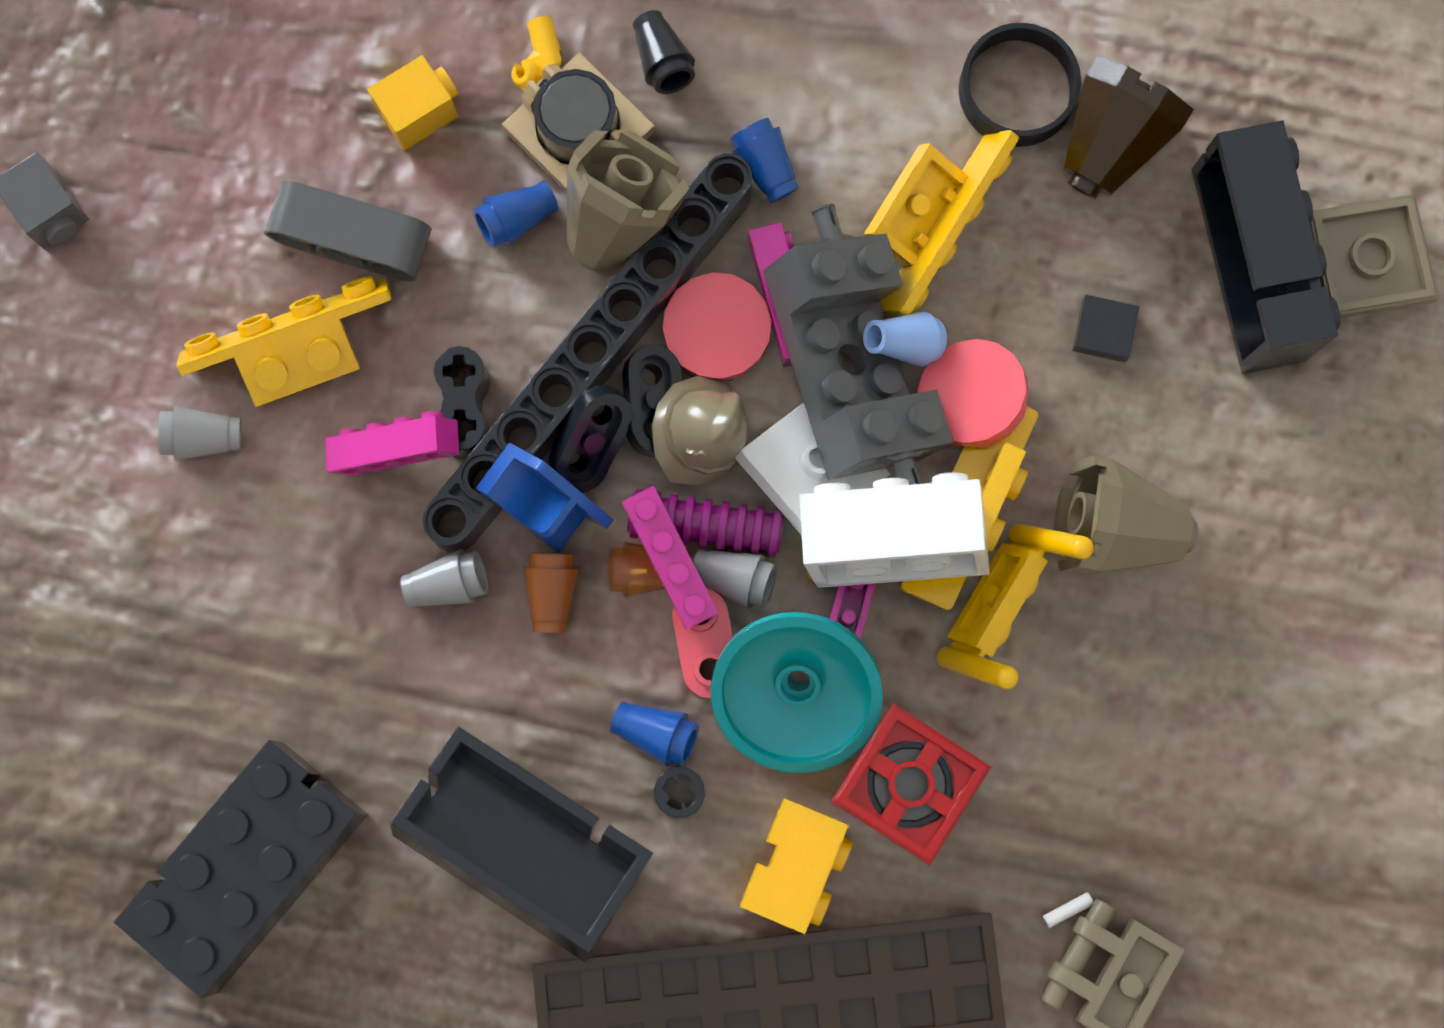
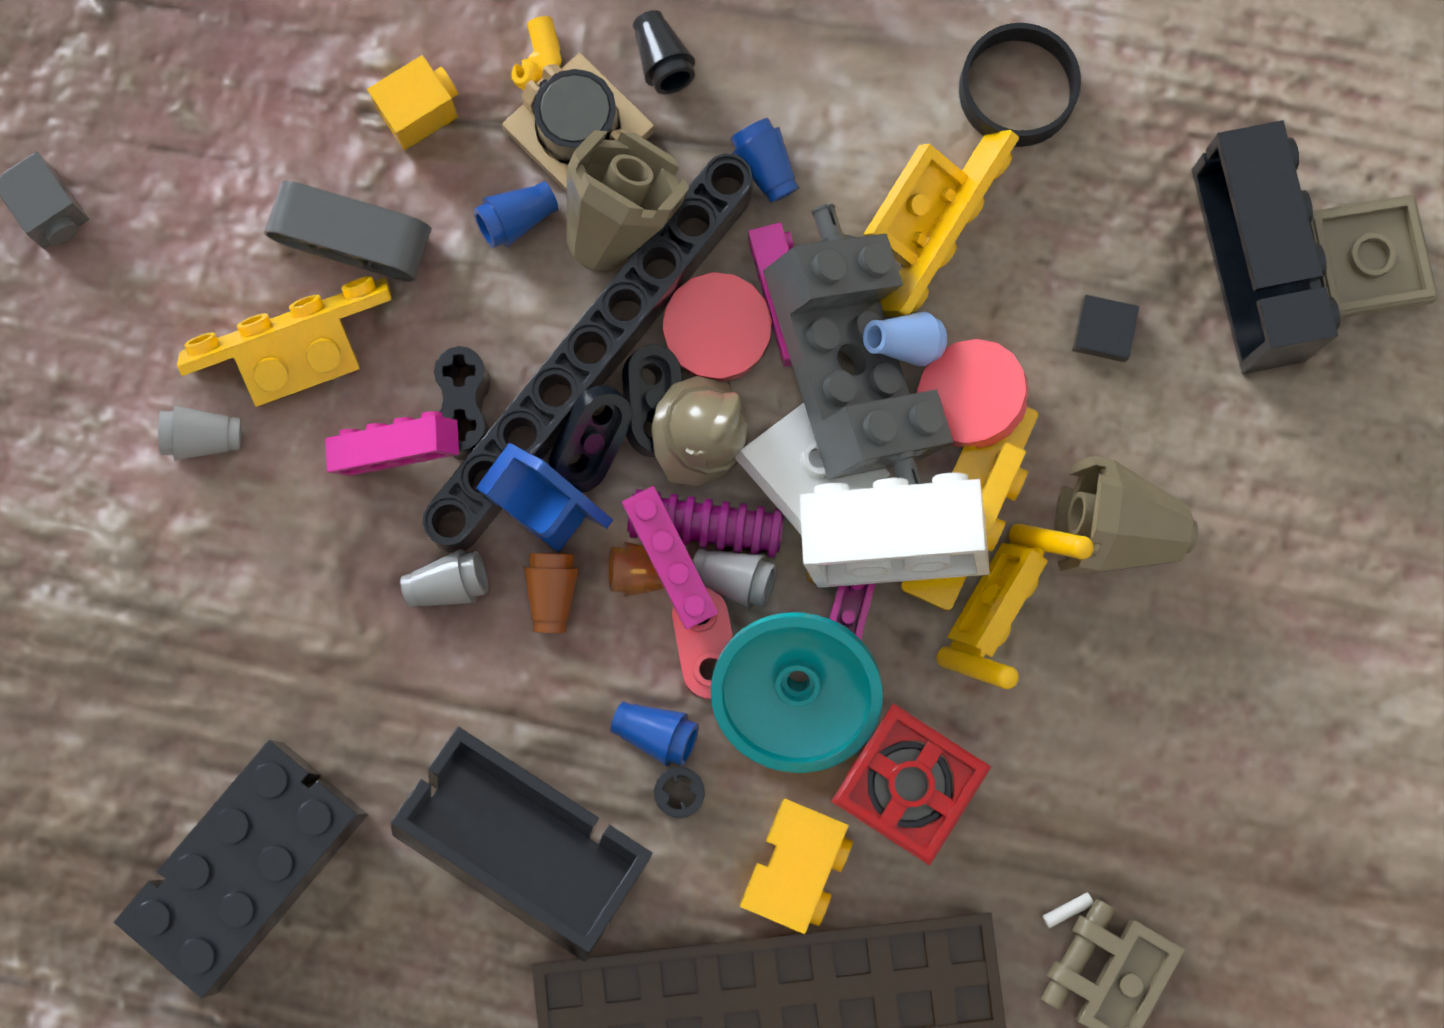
(1119, 127): dark brown cone -> none

